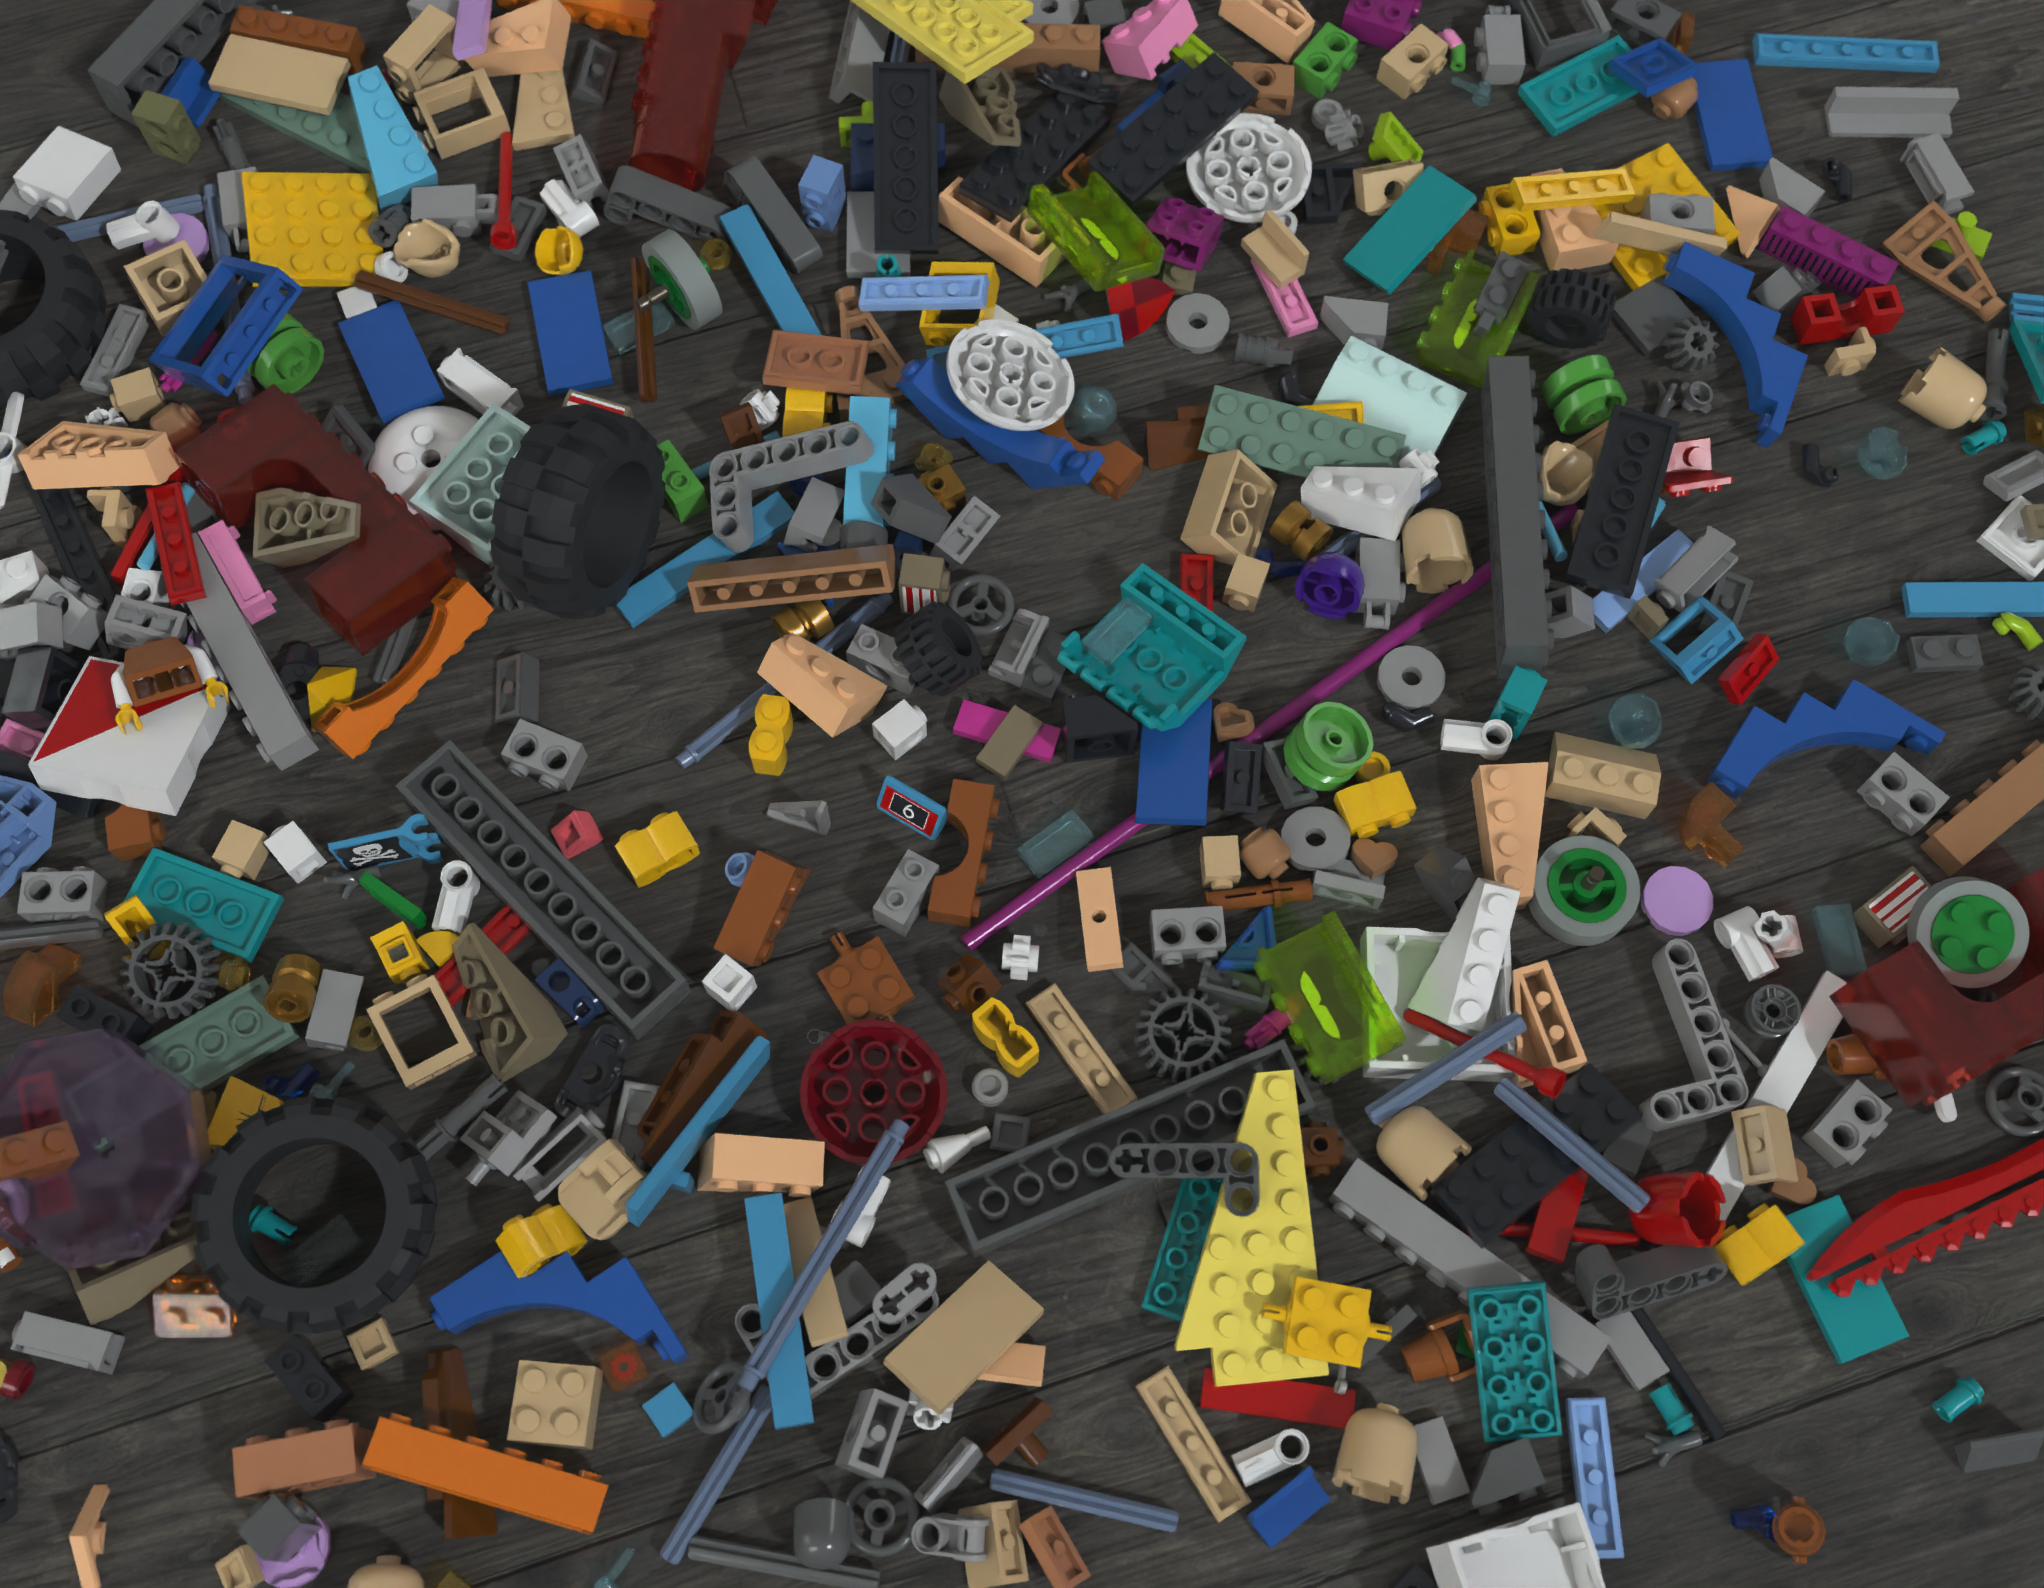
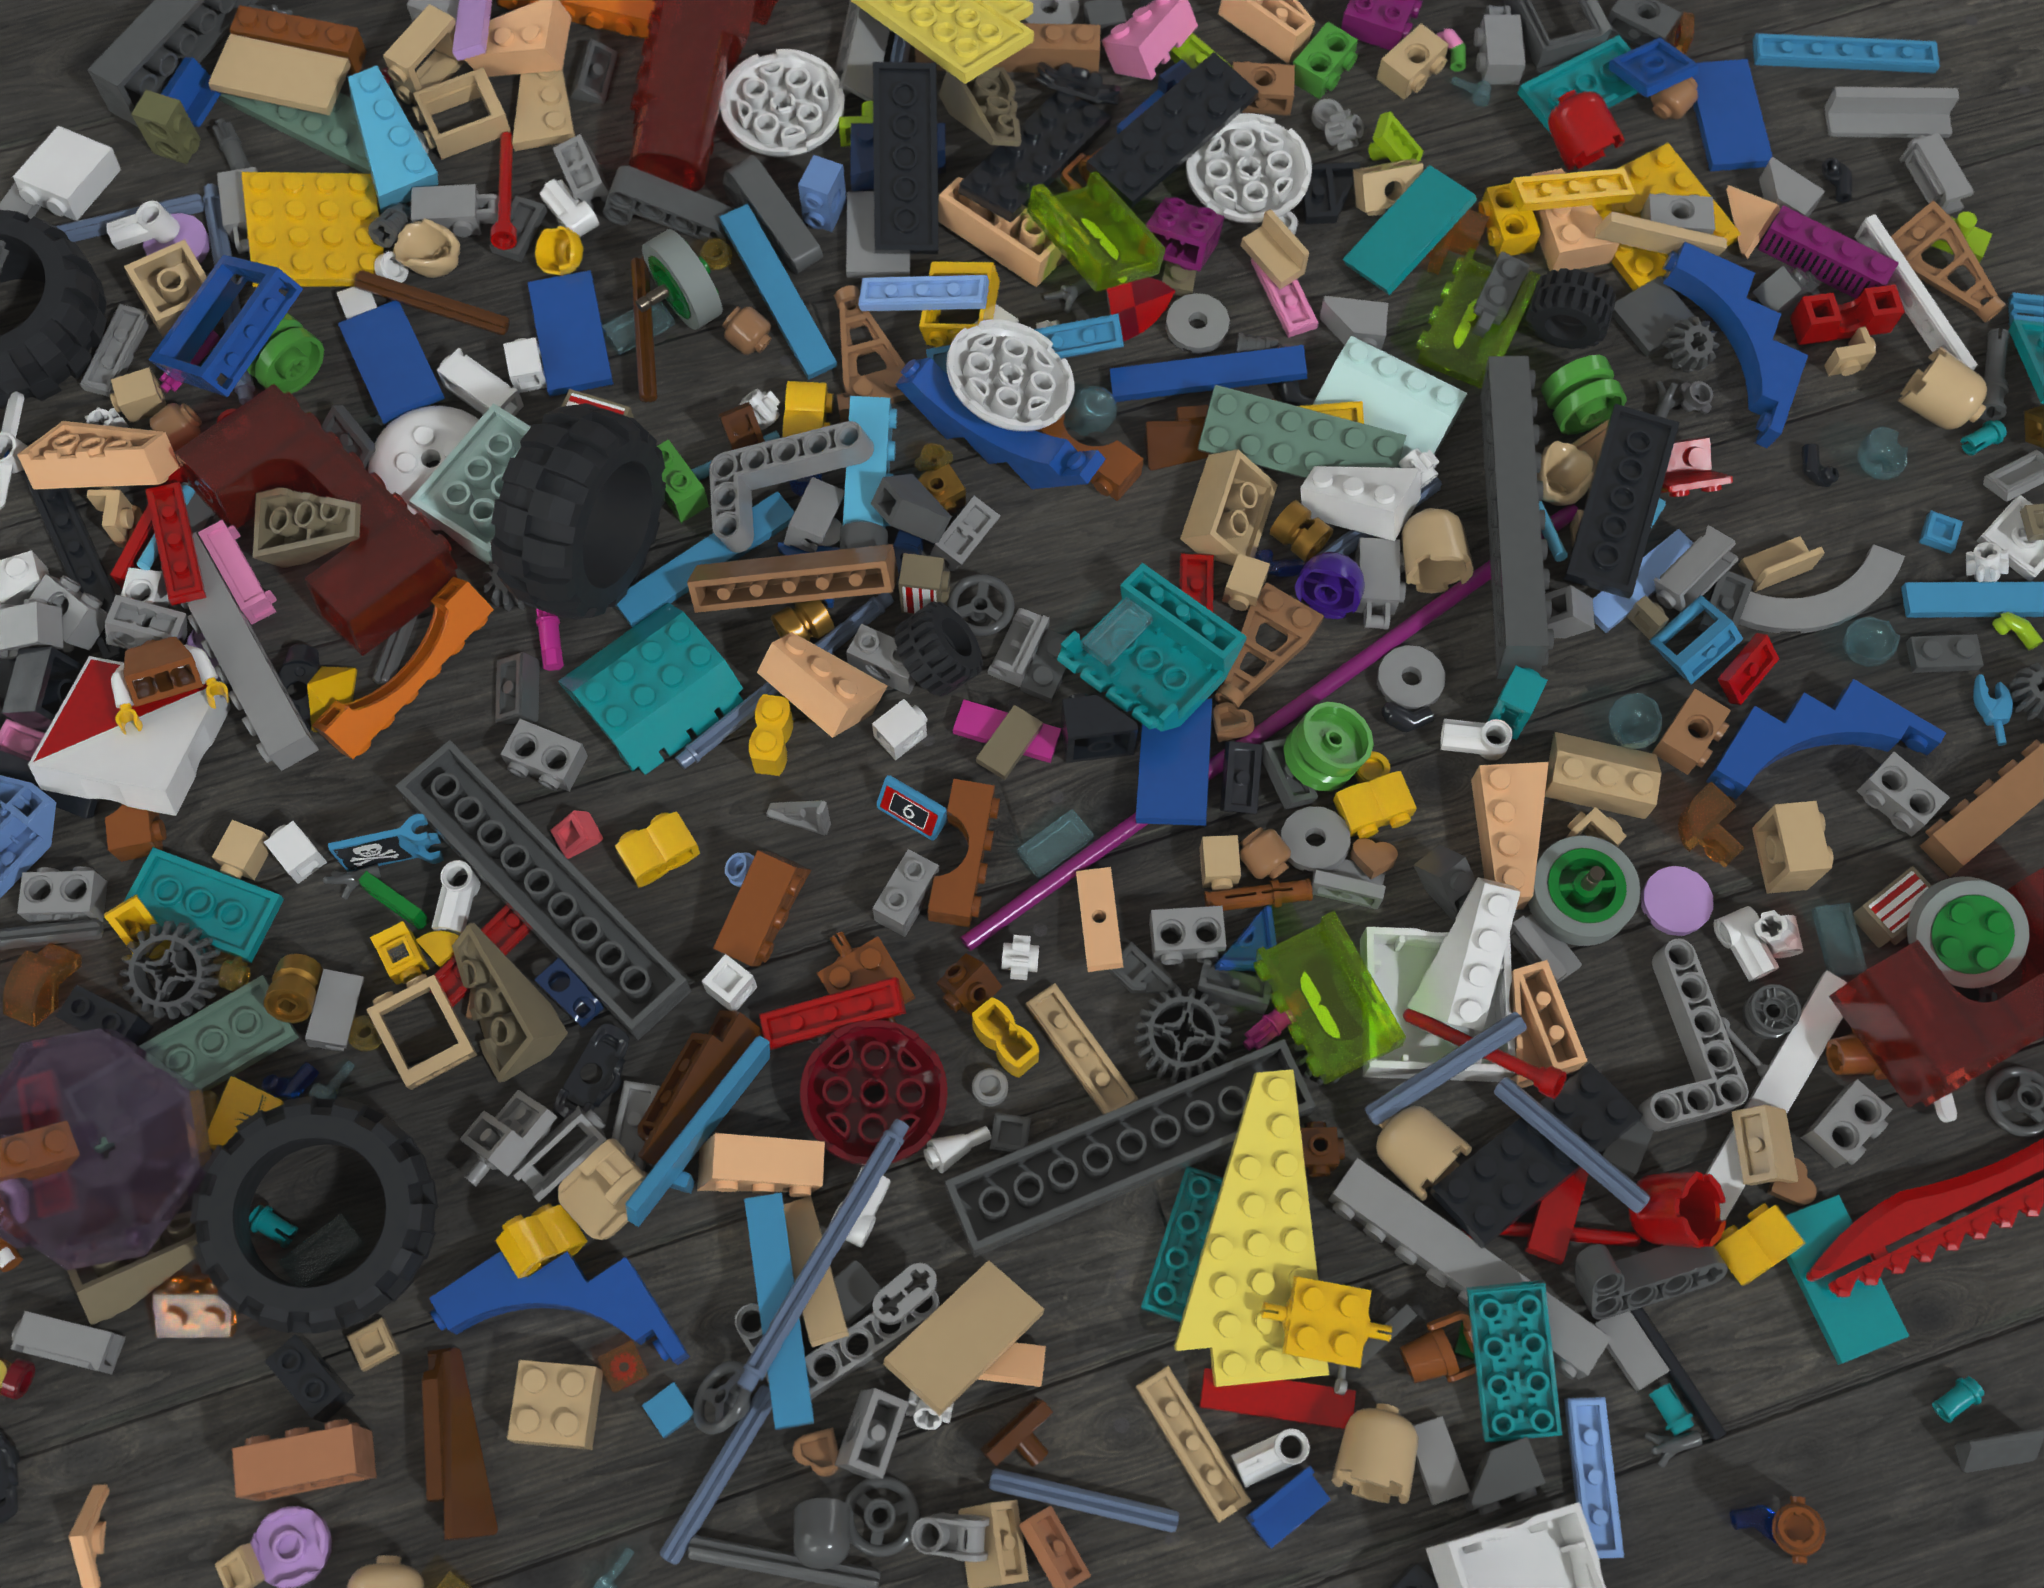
(280, 1527): dark grey brick -> none
(460, 1116): dark grey axle -> none
(484, 1474): orange brick -> none
(525, 365): none -> white brick
(549, 640): none -> dark pink piece
(655, 687): none -> teal slope
(747, 330): none -> medium nougat head
(782, 103): none -> white brick
(816, 362): nougat tile -> none
(818, 1451): none -> medium nougat tile
(831, 1012): none -> red tile
(887, 264): teal pin -> none
(948, 1475): light grey slope -> none
(1185, 1168): dark grey beam -> none
(1205, 372): none -> blue tile
(1283, 614): none -> medium nougat plate
(1537, 945): none -> light grey panel
(1583, 128): none -> red cylinder
(1704, 717): none -> medium nougat brick
(1779, 563): none -> tan panel
(1792, 847): none -> tan brick
(1827, 608): none -> light grey tile
(1914, 296): none -> white tile
(1940, 532): none -> dark azure tile
(1987, 562): none -> white gear
(1993, 711): none -> dark azure hand

